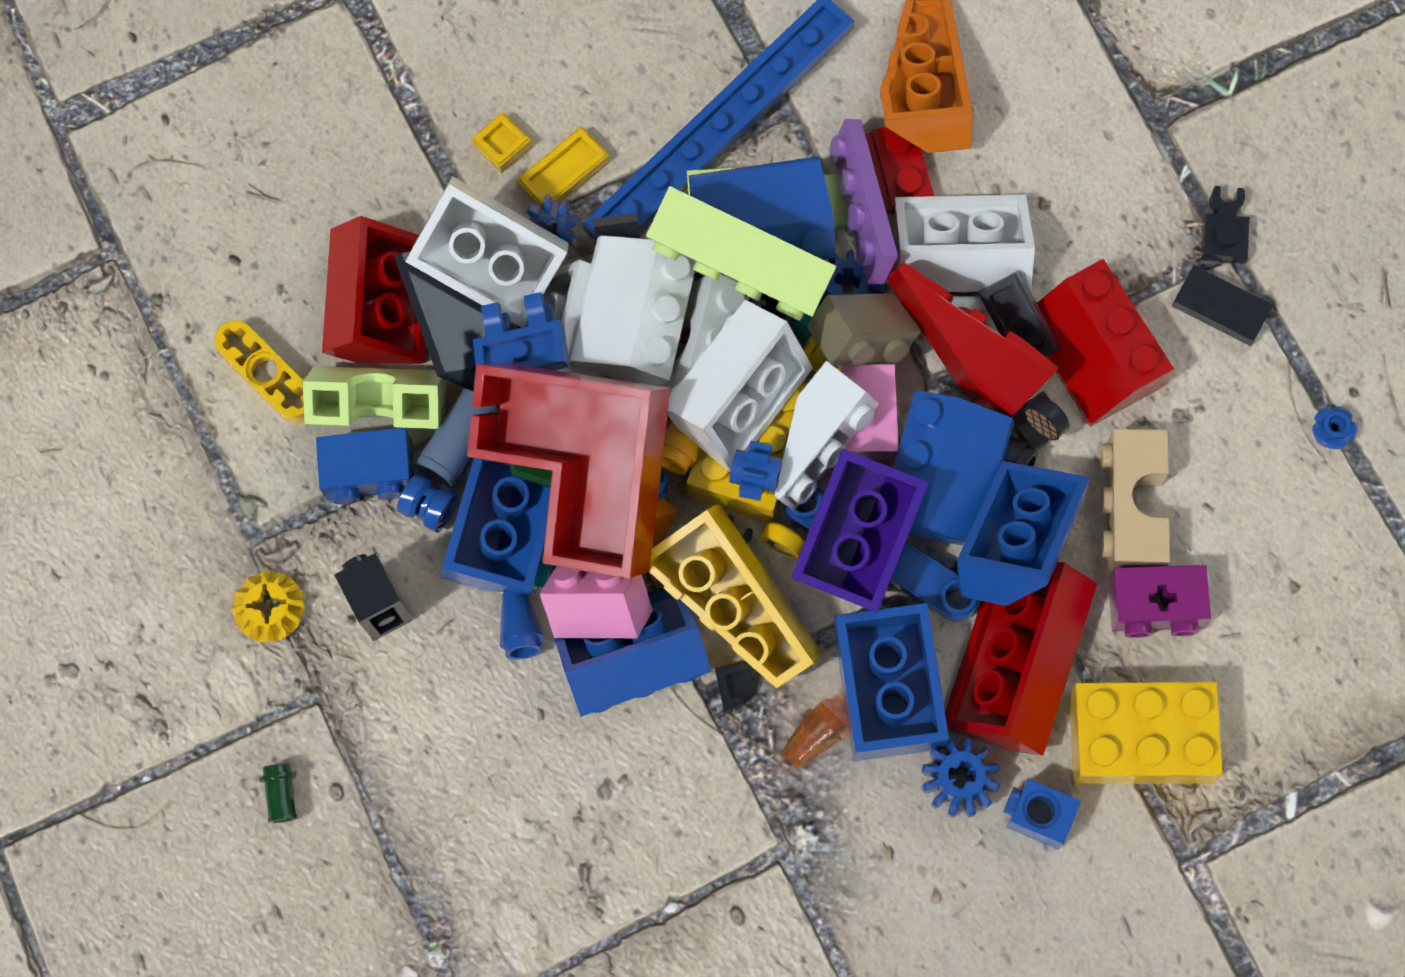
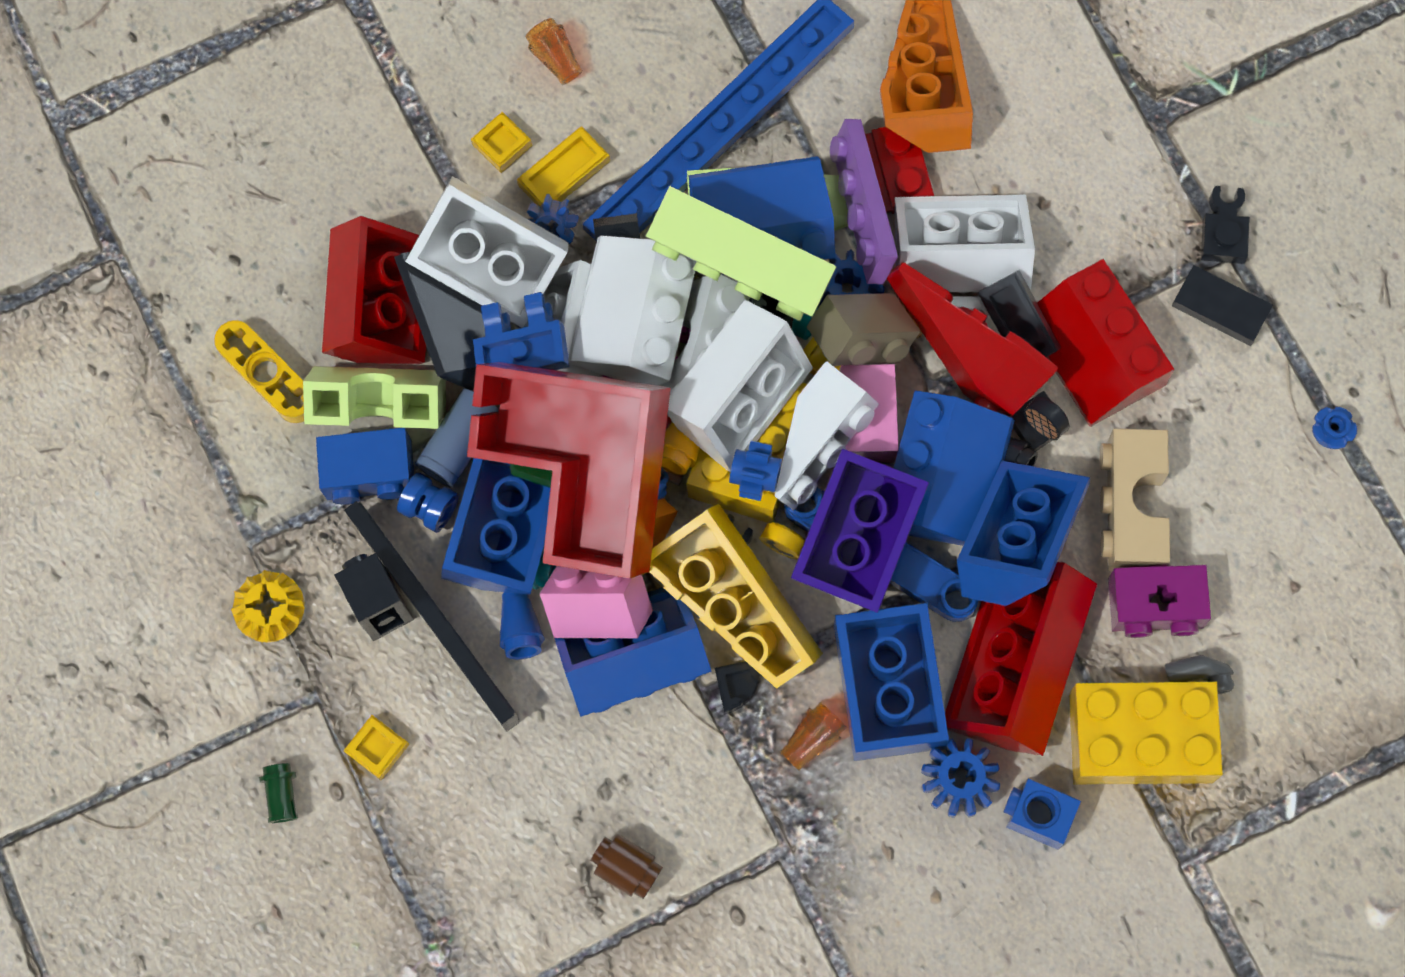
(376, 747): none -> yellow tile
(432, 616): none -> black tile
(552, 47): none -> clear orange cone
(625, 866): none -> reddish brown brick
(1201, 668): none -> dark grey arm

